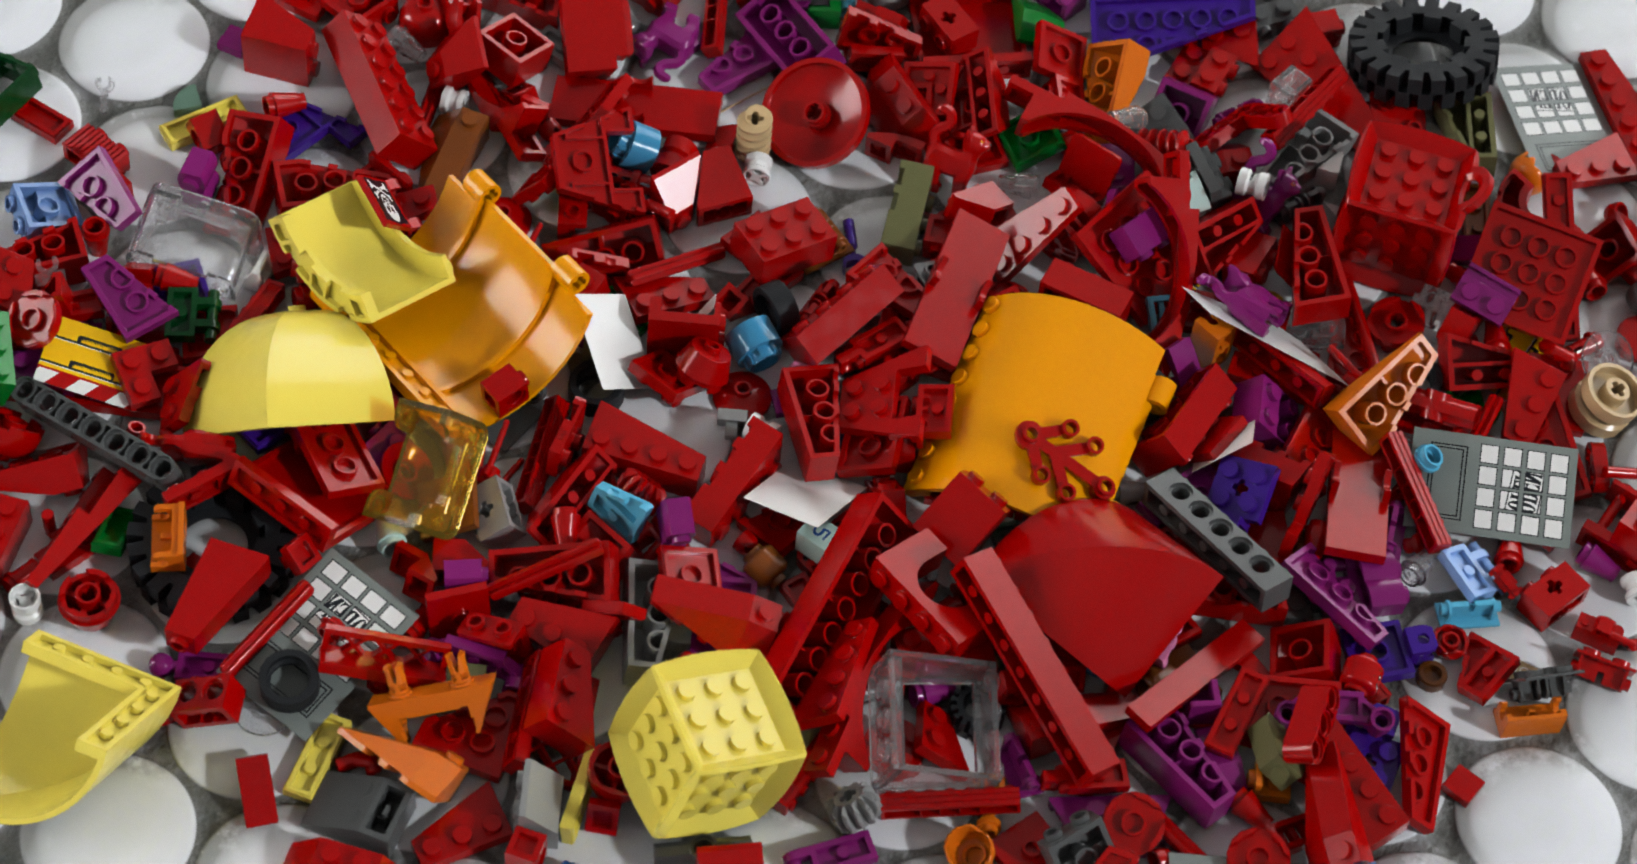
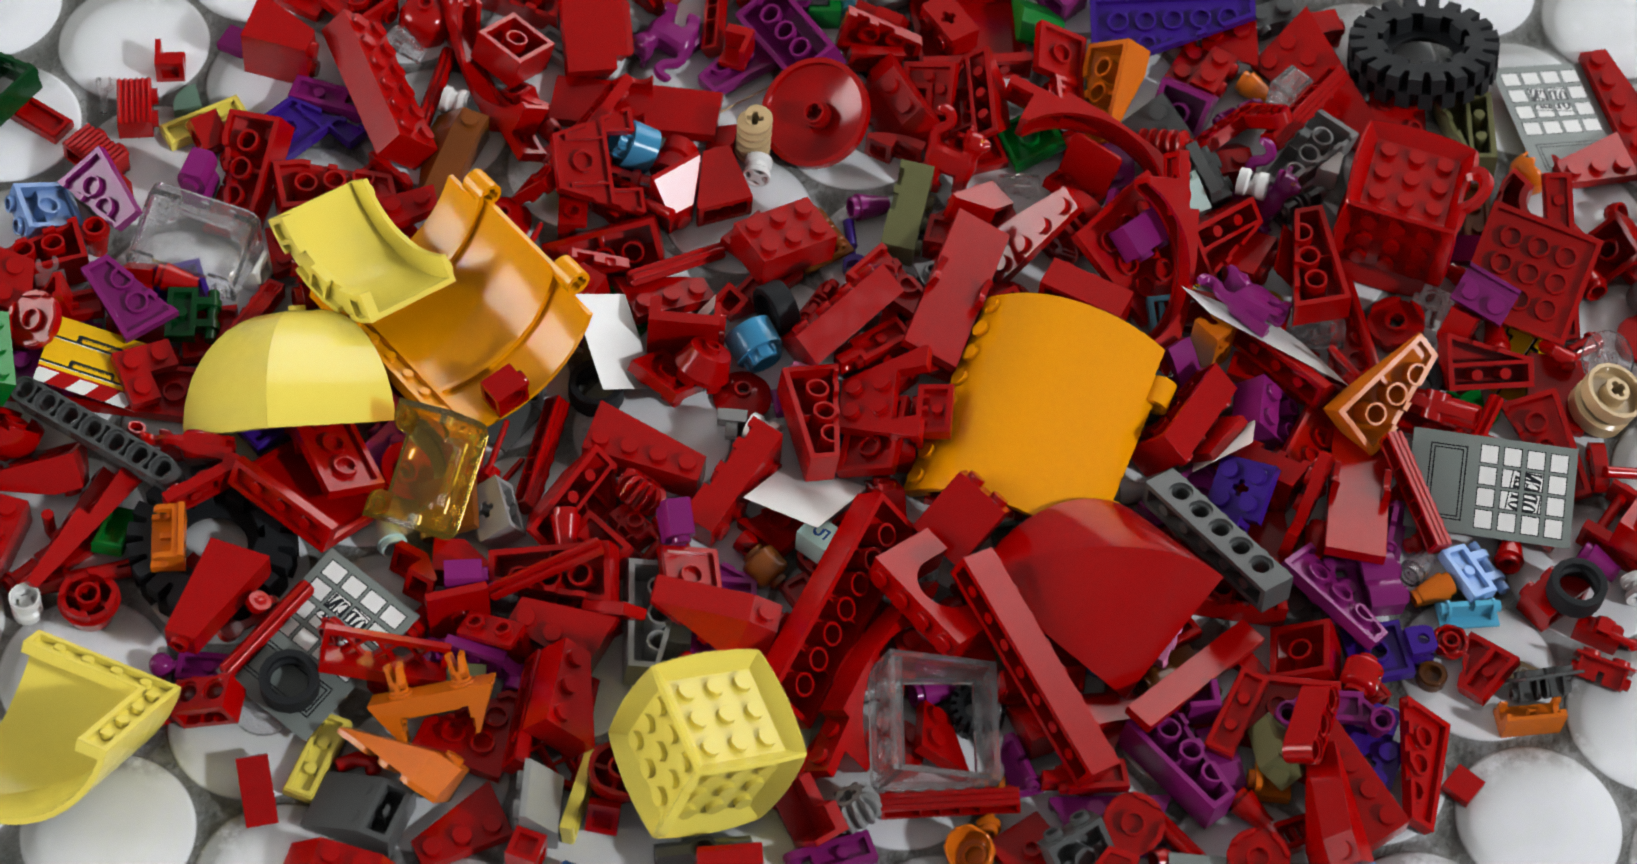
(116, 570): none -> red pin
(135, 108): none -> red brick
(169, 65): none -> red panel
(181, 395): red wing -> none
(260, 605): none -> red piece
(283, 104): red cone -> none
(299, 554): red tile -> none
(325, 95): none -> magenta plate
(385, 205): flag -> none
(458, 57): red slope -> none
(567, 440): red wing -> none
(620, 510): medium azure wing -> none
(738, 47): none -> red panel
(807, 815): none -> red panel
(838, 677): red wing -> none
(866, 206): none -> magenta cone
(1061, 458): red plant -> none
(1132, 117): clear cone -> none
(1252, 86): none -> orange cone
(1428, 458): medium azure plate -> none
(1433, 590): none -> orange cone
(1505, 581): red piece -> none
(1530, 396): red wing -> none
(1582, 569): none -> black tyre

